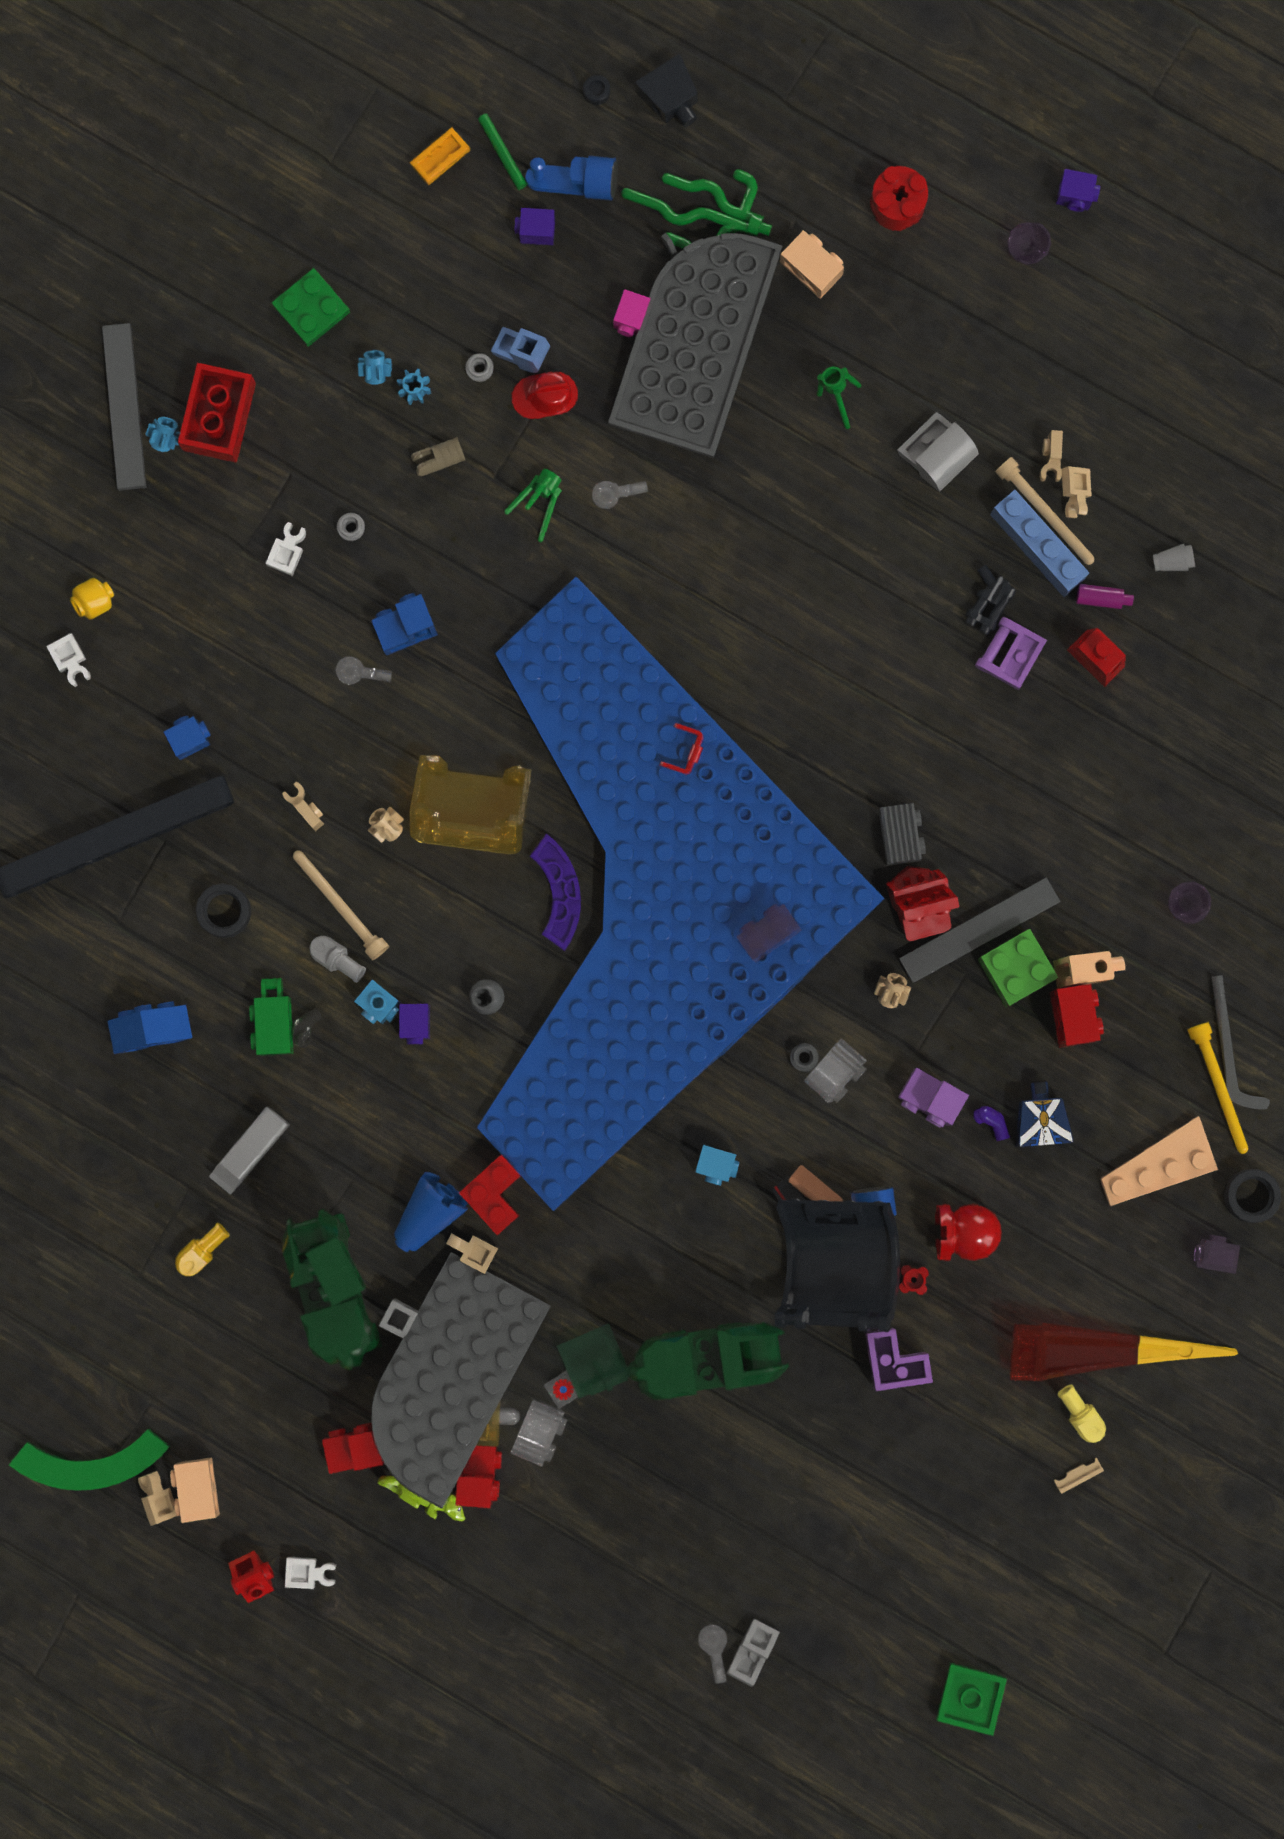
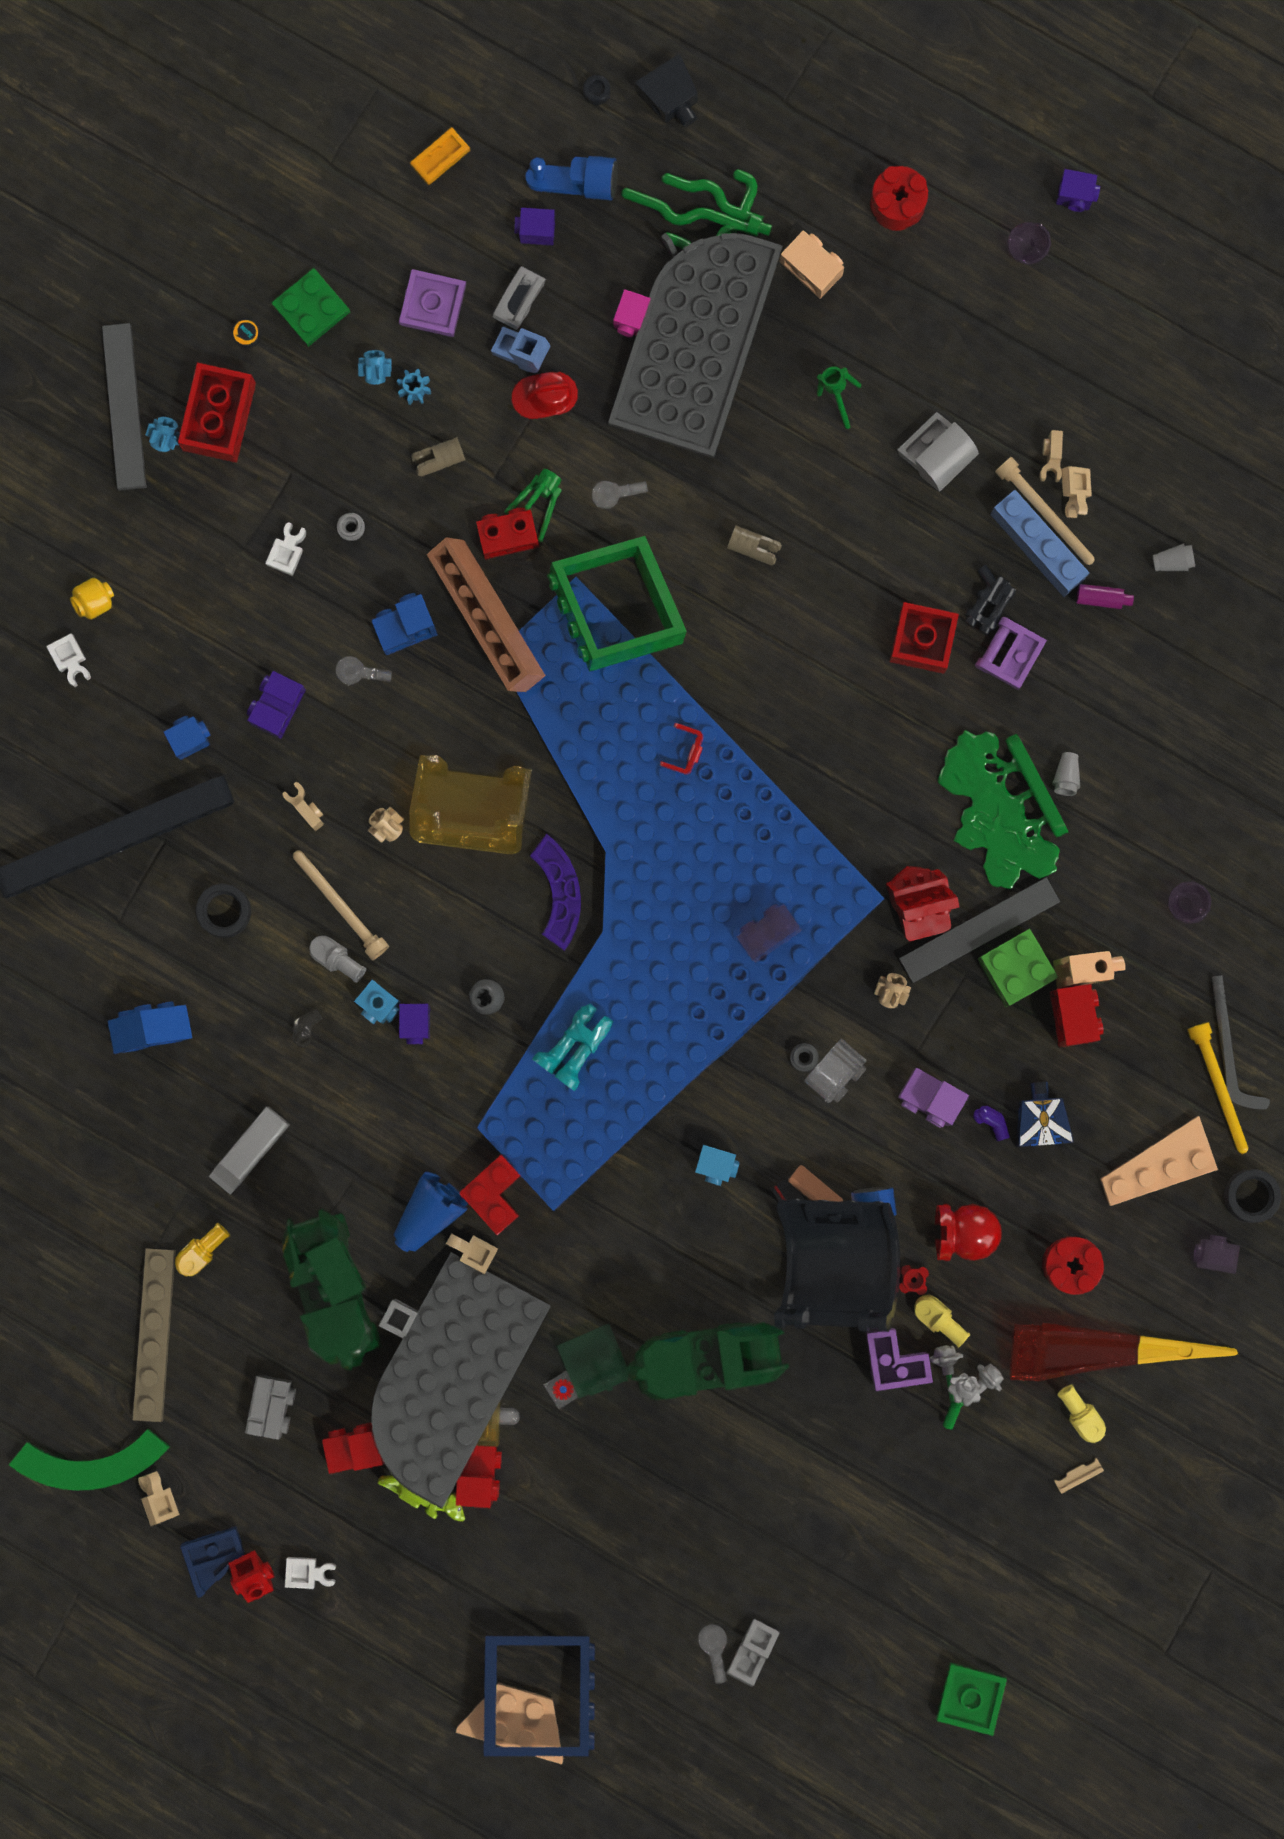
(154, 1335): none -> dark tan plate
(195, 1490): light nougat brick -> none
(210, 1557): none -> dark blue wing
(246, 333): none -> black tile
(269, 1407): none -> light grey brick
(272, 1021): green brick -> none
(276, 704): none -> dark purple brick
(432, 303): none -> medium lavender plate
(475, 360): light grey plate -> none
(486, 615): none -> nougat brick
(502, 151): green bar -> none
(507, 533): none -> red brick
(518, 298): none -> light grey slope
(521, 1720): none -> light nougat wing
(538, 1432): clear brick -> none
(576, 1032): none -> teal piece
(587, 1683): none -> dark blue window
(655, 584): none -> green window
(754, 545): none -> dark tan hinge
(901, 834): dark grey brick -> none
(924, 637): none -> red brick
(938, 1318): none -> light yellow arm
(963, 1389): none -> light grey plant
(998, 817): none -> green plant
(1067, 775): none -> light grey cone
(1081, 1279): none -> red brick
(1098, 655): red torso -> none

